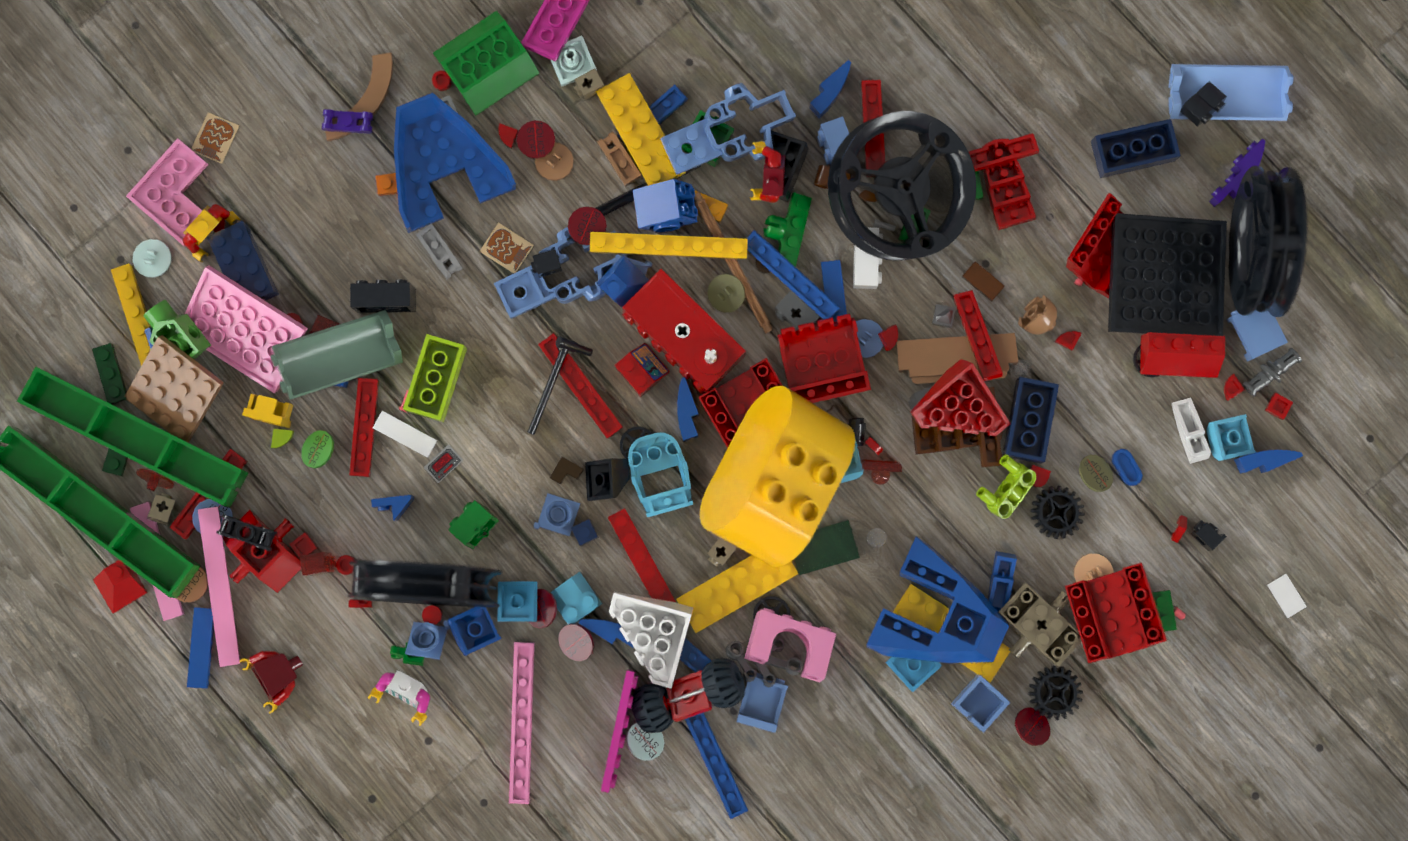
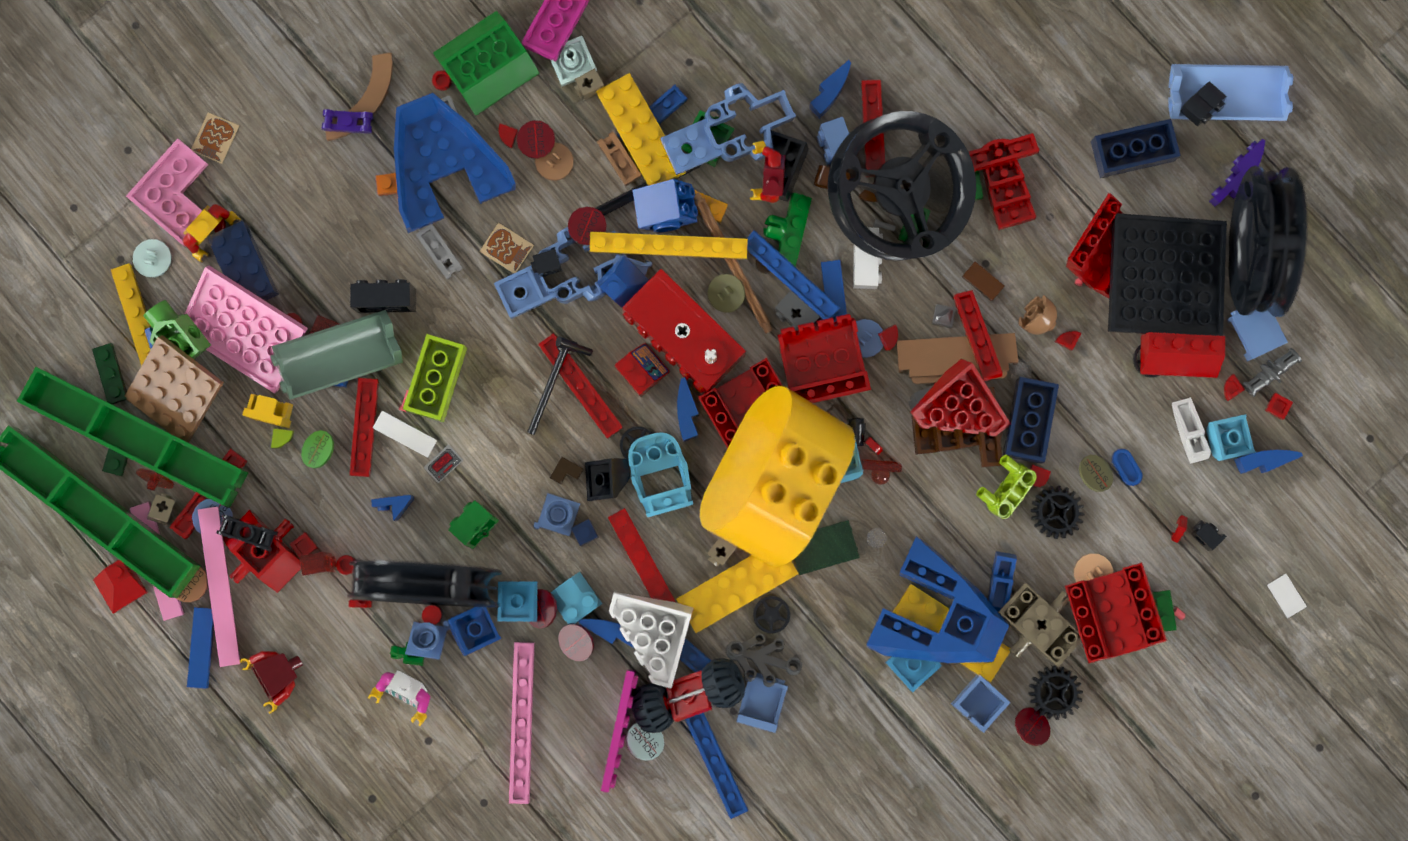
(816, 640): bright pink arch -> none

